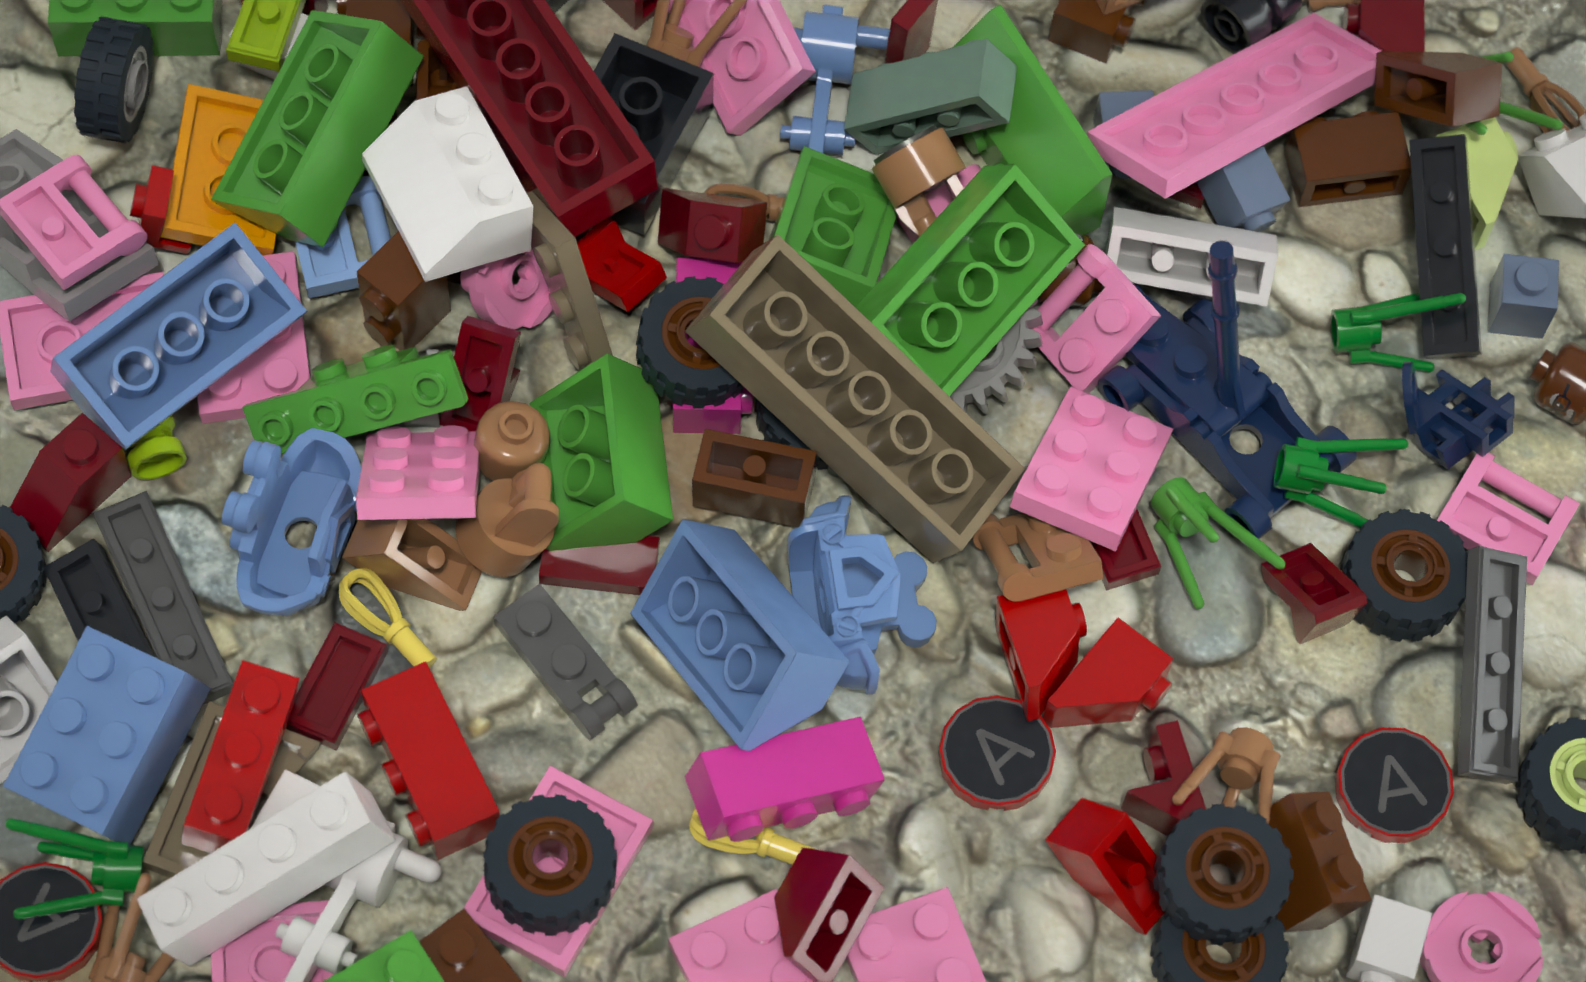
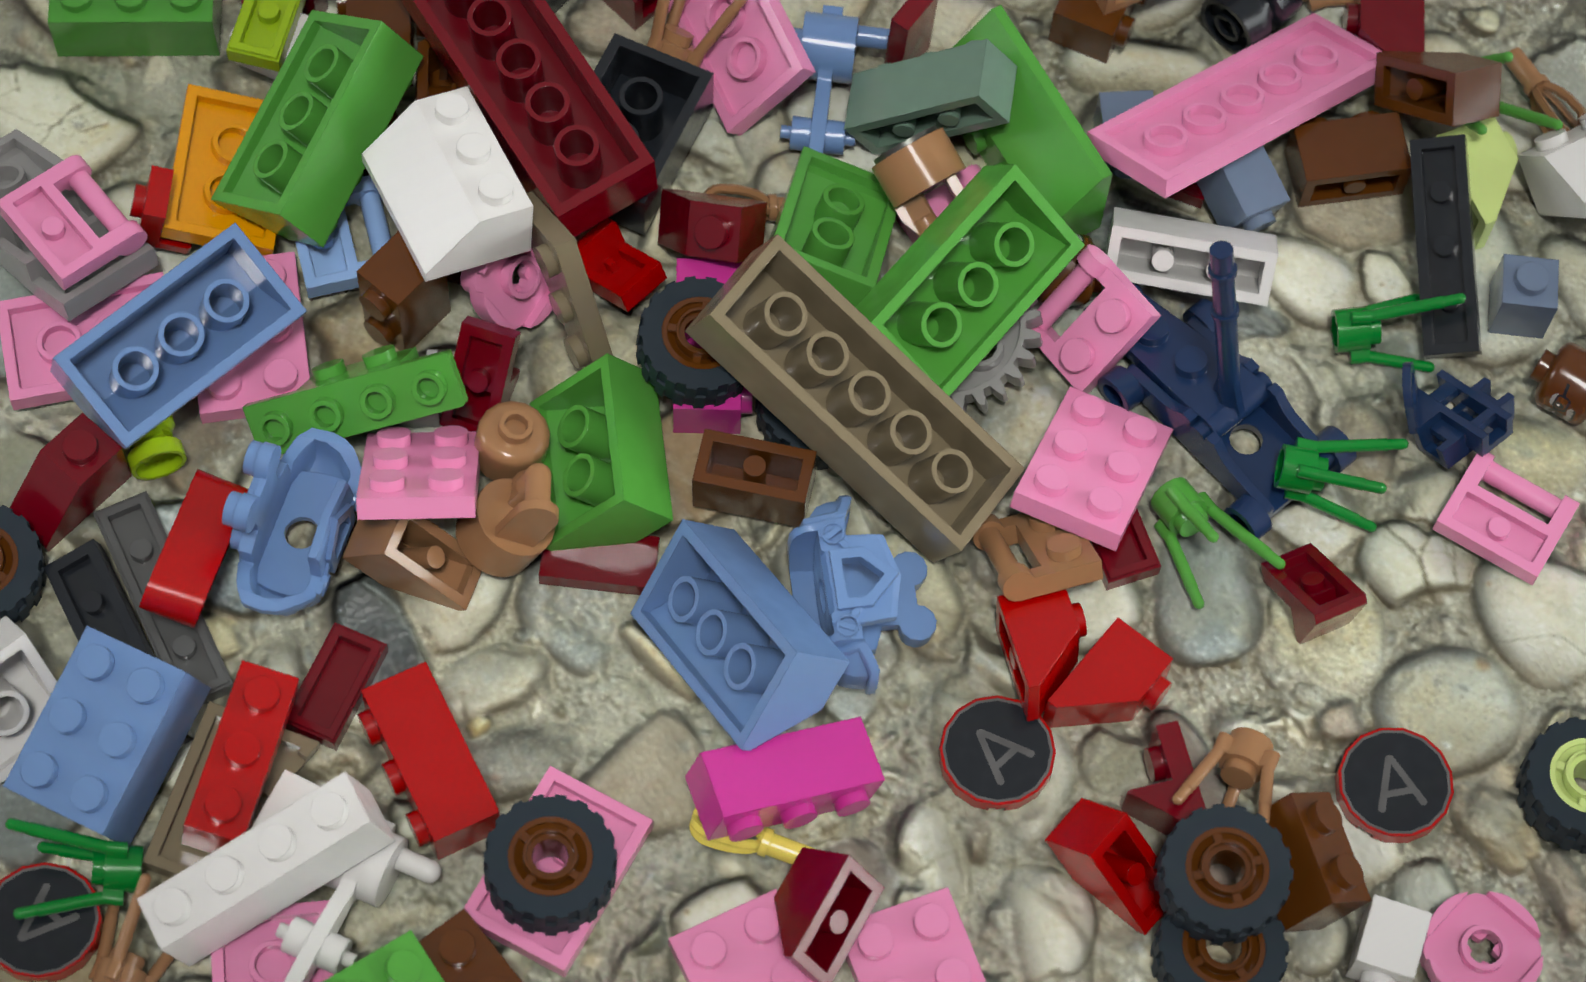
(113, 79): black wheel -> none
(191, 552): none -> red beam
(396, 633): light yellow piece -> none
(563, 661): dark grey plate -> none
(1426, 552): black wheel -> none
(1492, 665): dark grey tile -> none

